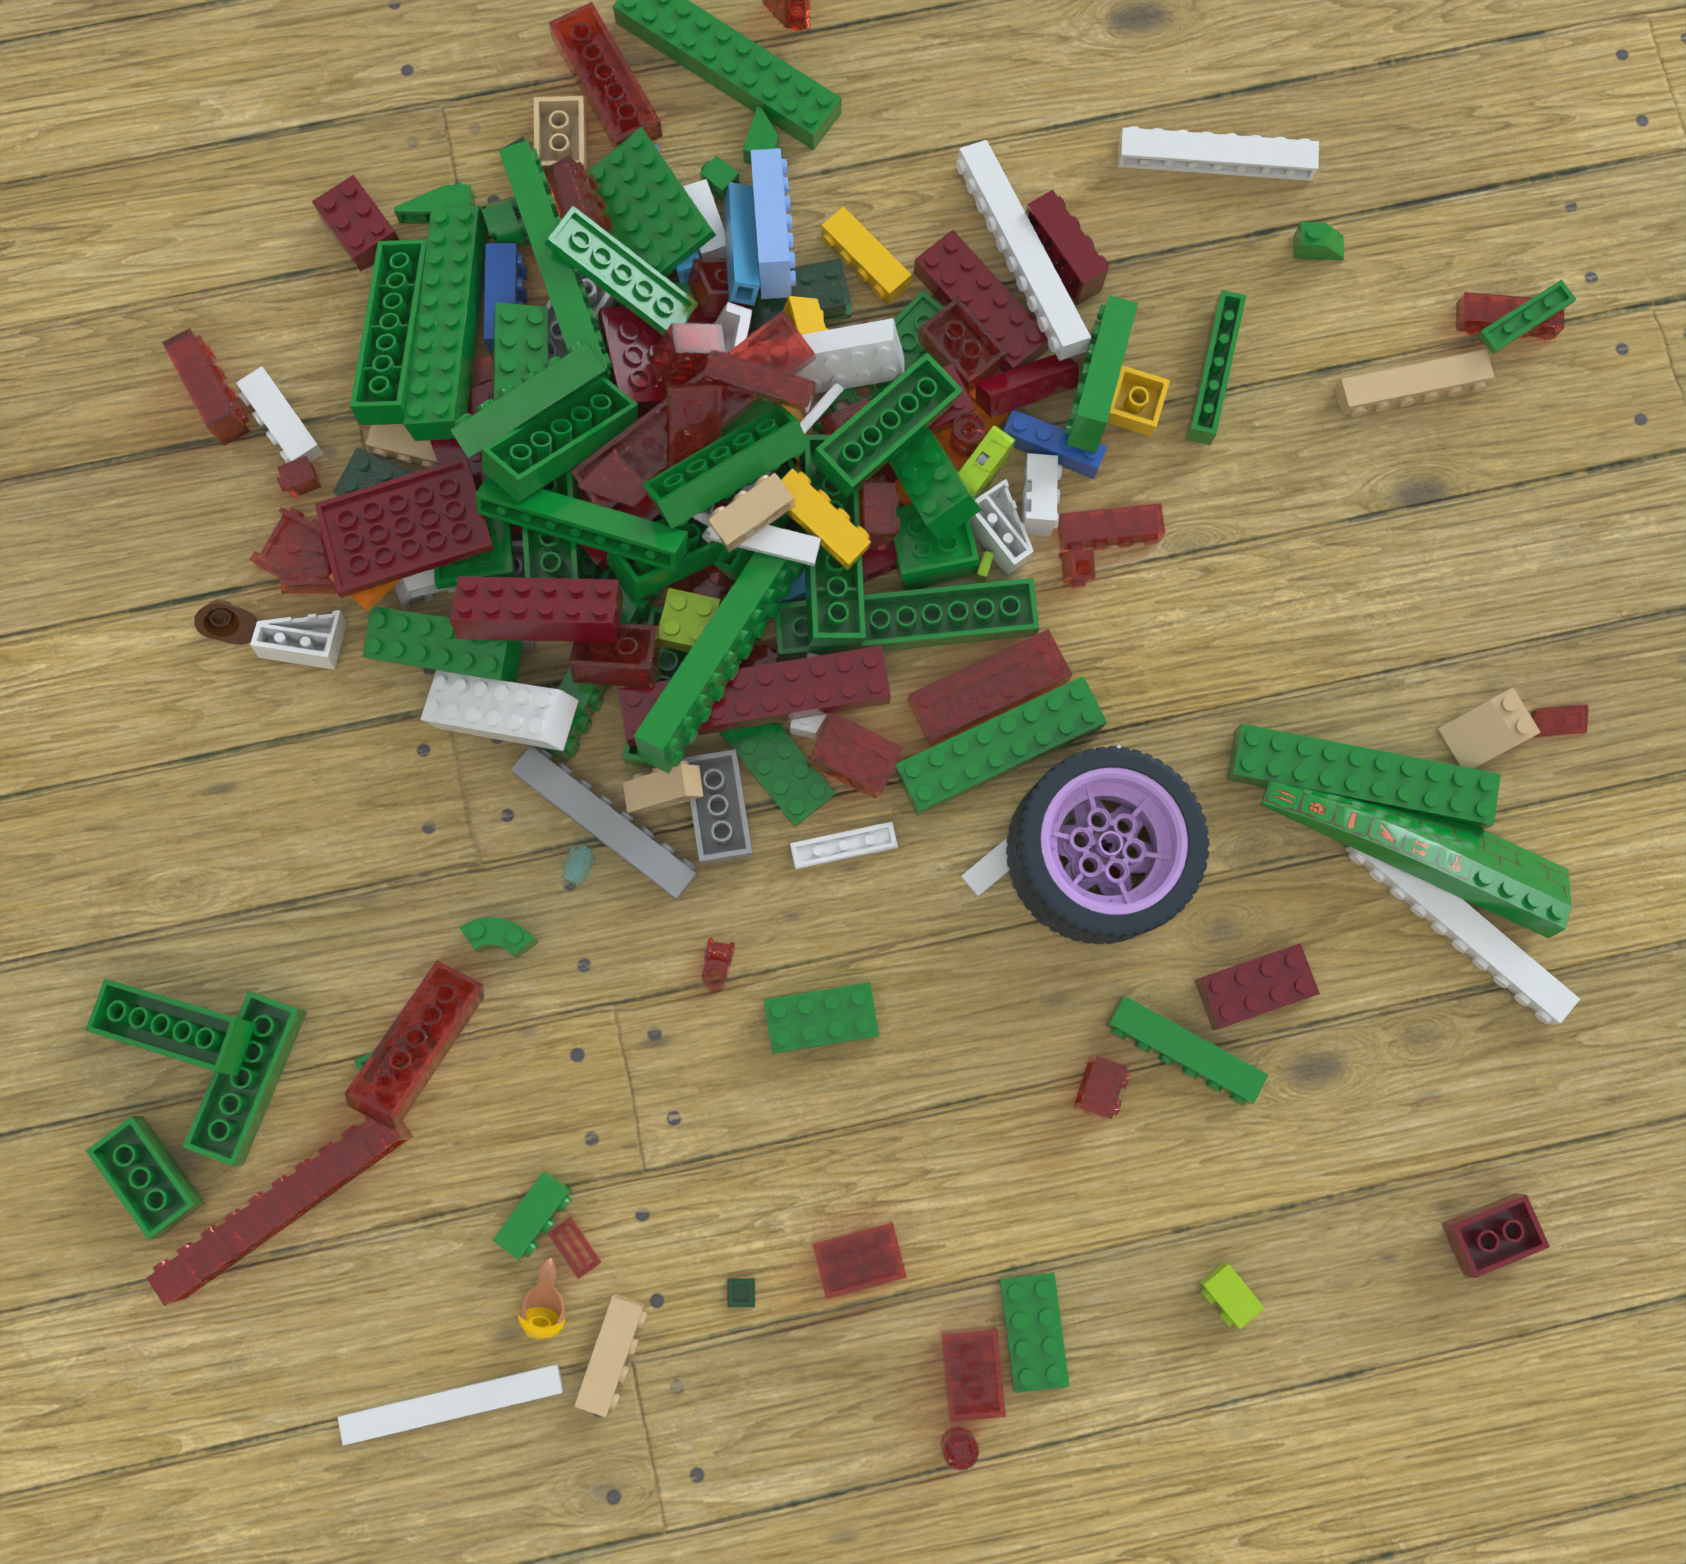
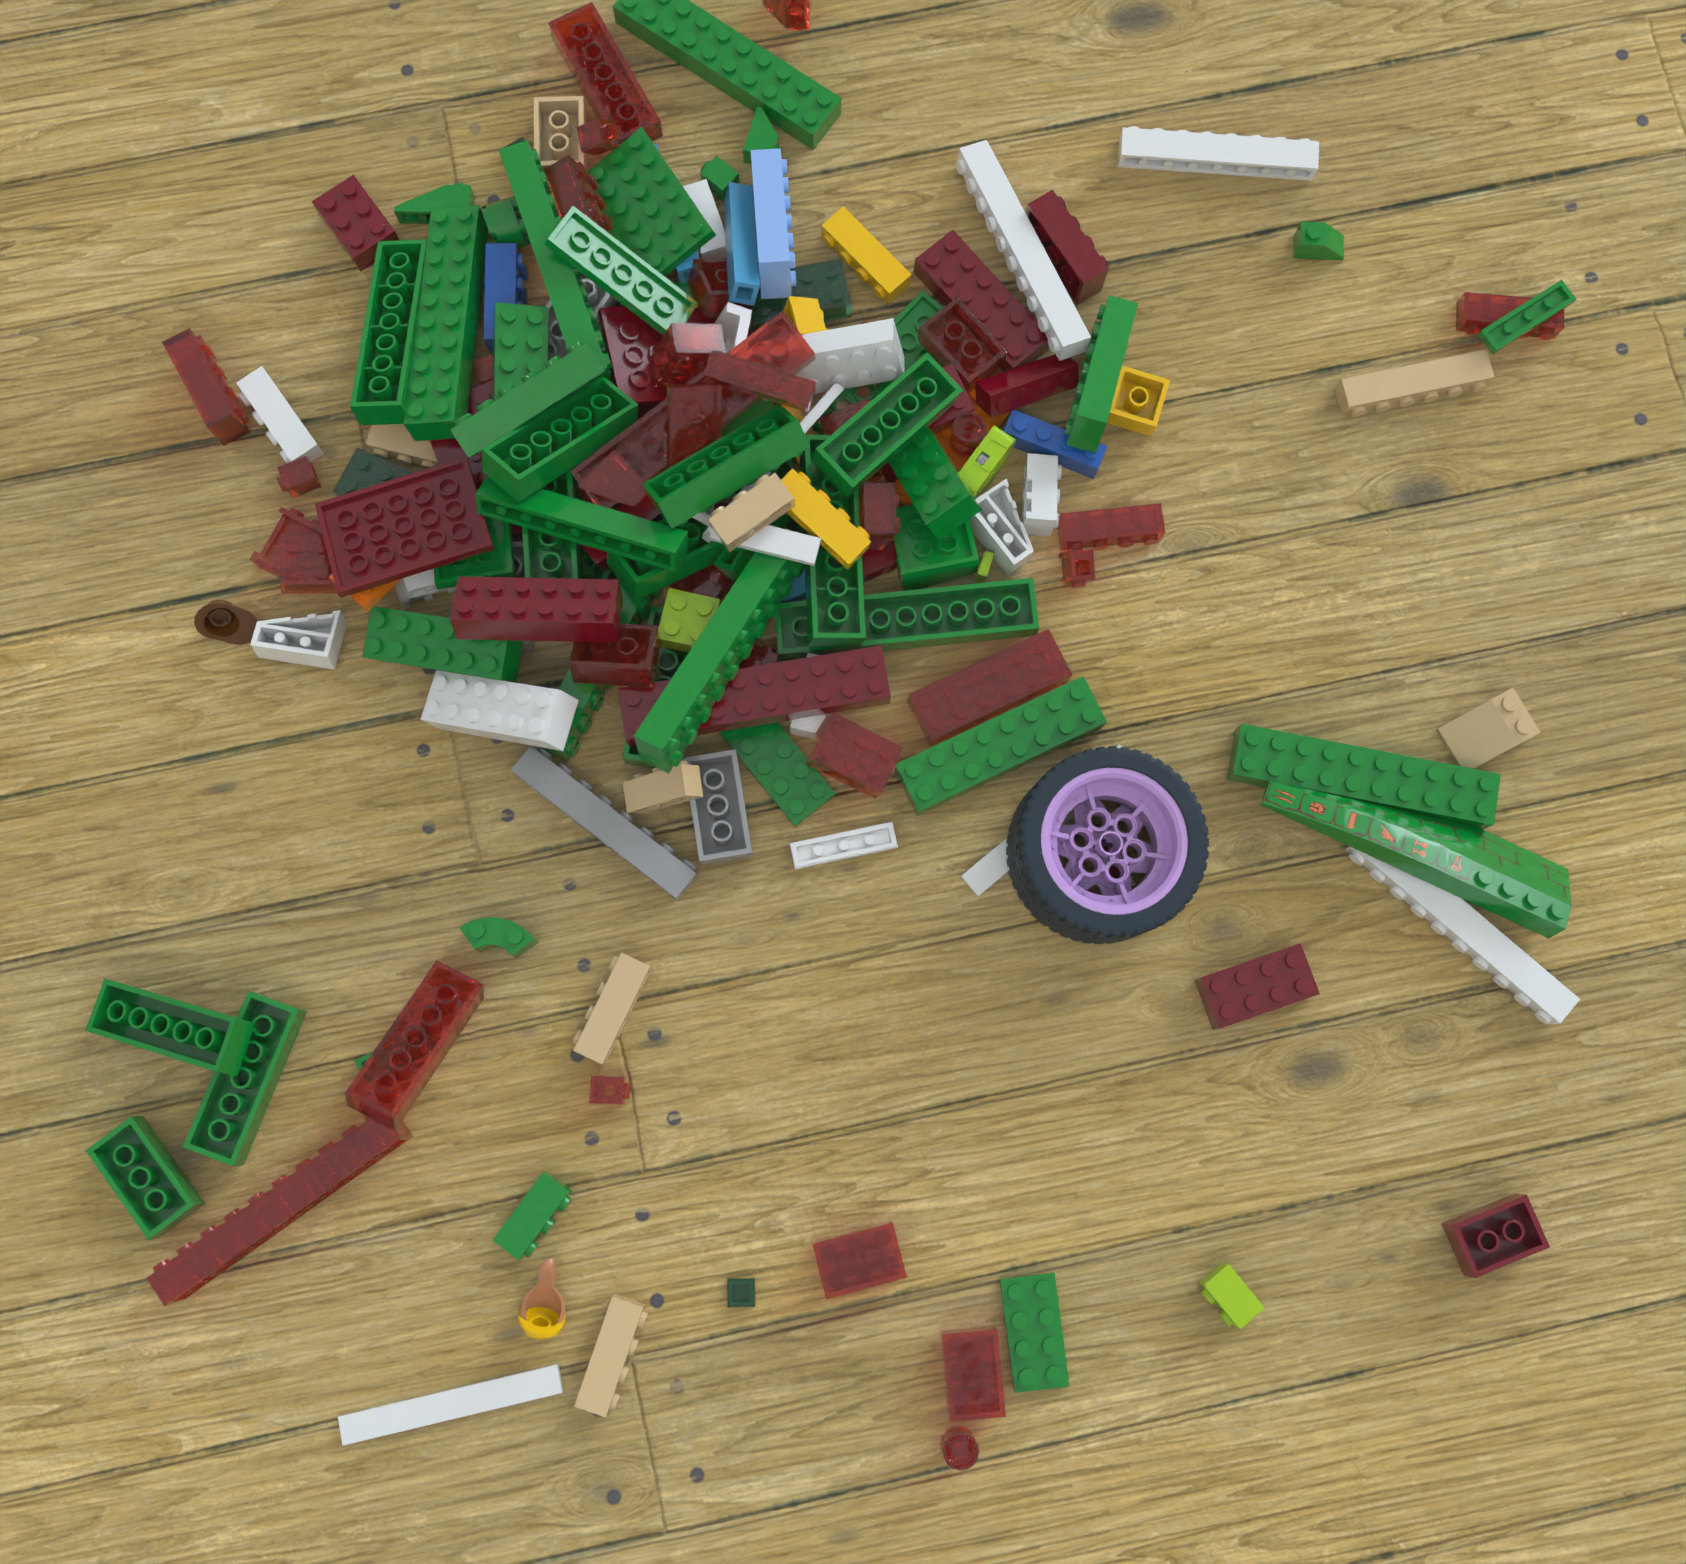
(556, 1240): clear red tile -> none
(578, 864): clear light blue brick -> none
(598, 136): none -> clear red brick
(598, 1086): none -> clear red brick
(612, 1009): none -> tan brick
(717, 962): clear red piece -> none
(821, 1018): green brick -> none
(1101, 1088): clear red brick -> none
(1187, 1050): green brick -> none
(1216, 367): green brick -> none
(1561, 720): clear red slope -> none

